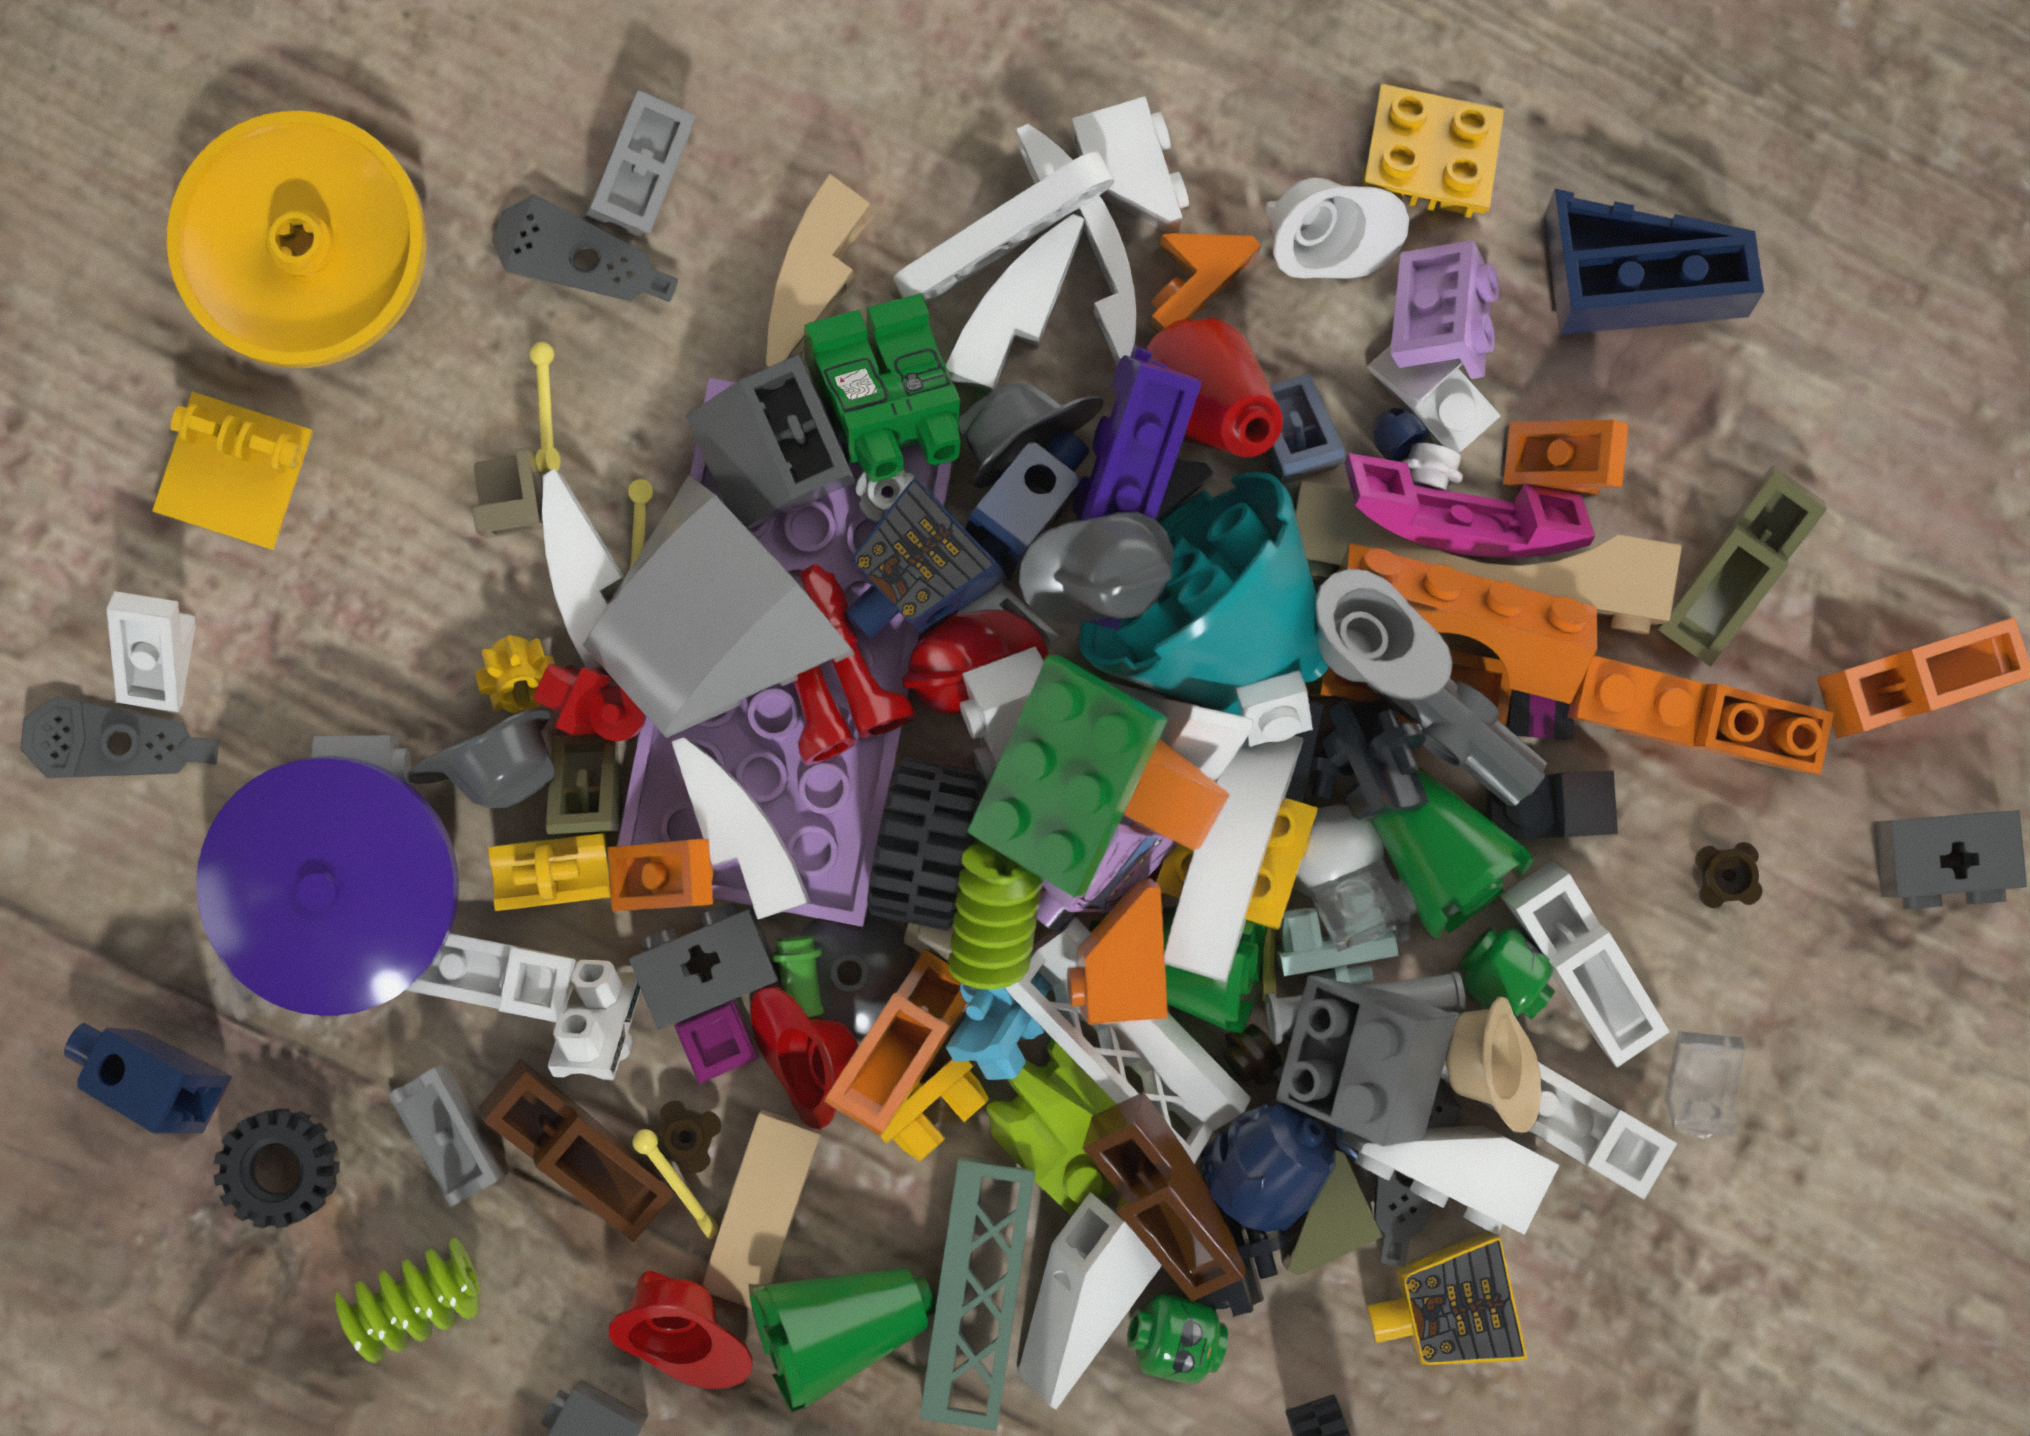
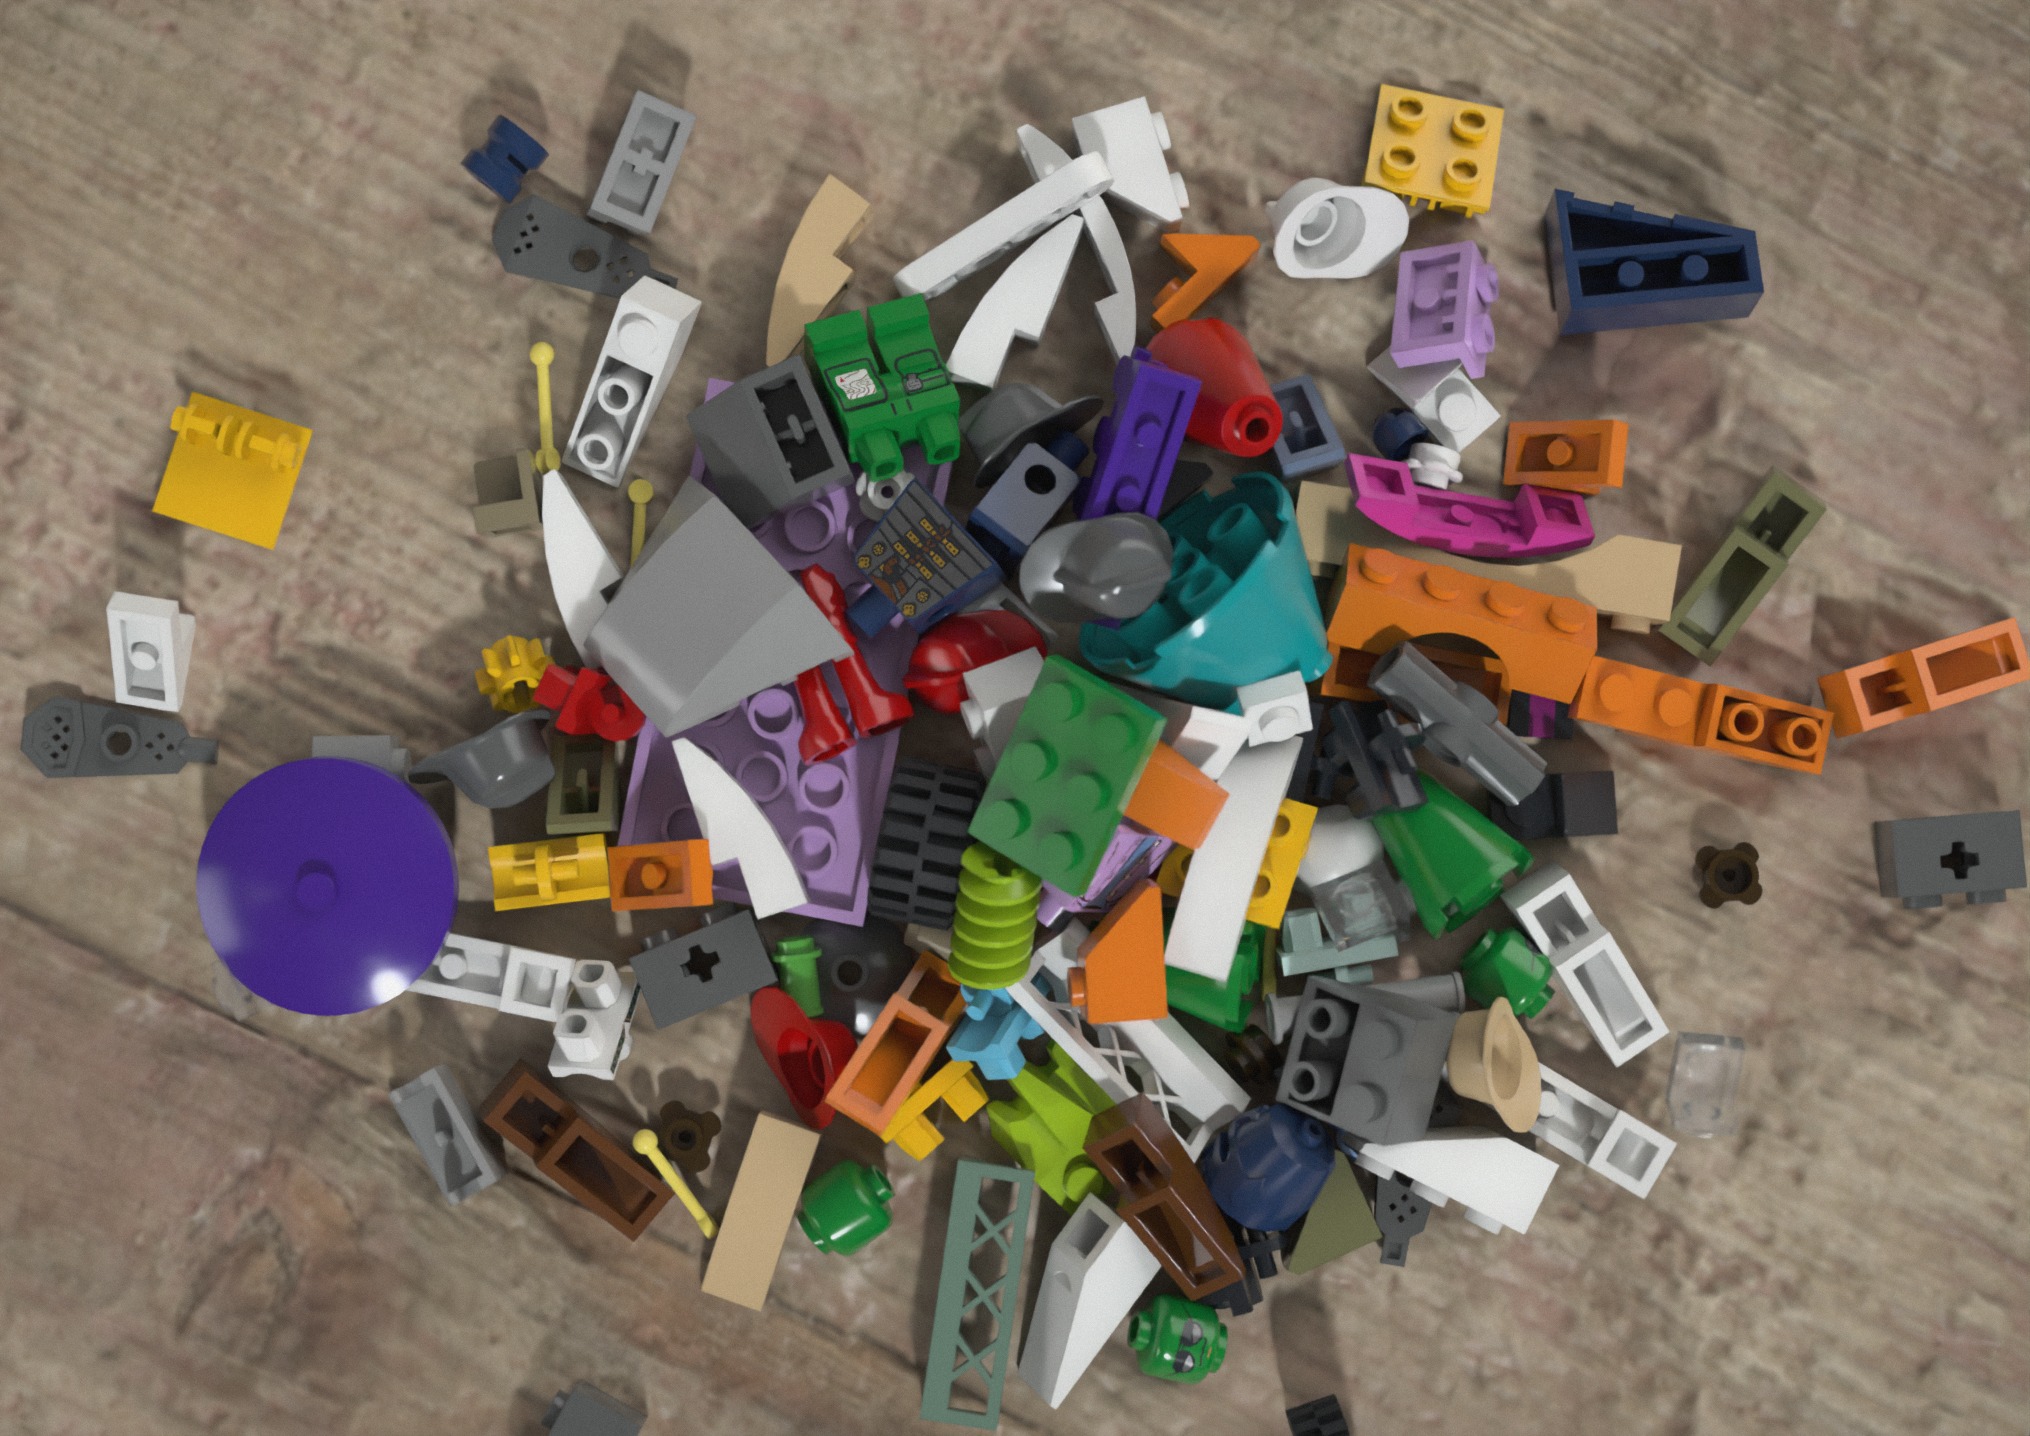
(146, 1079): dark blue torso -> none
(238, 1174): black tyre -> none
(296, 239): yellow dish -> none
(411, 1304): lime piece -> none
(504, 159): none -> dark blue wheel
(630, 378): none -> white slope
(678, 1332): red piece -> none
(716, 1041): magenta tile -> none
(836, 1327): green cone -> none
(846, 1208): none -> green head
(1378, 638): light grey piece -> none
(1454, 1306): torso -> none

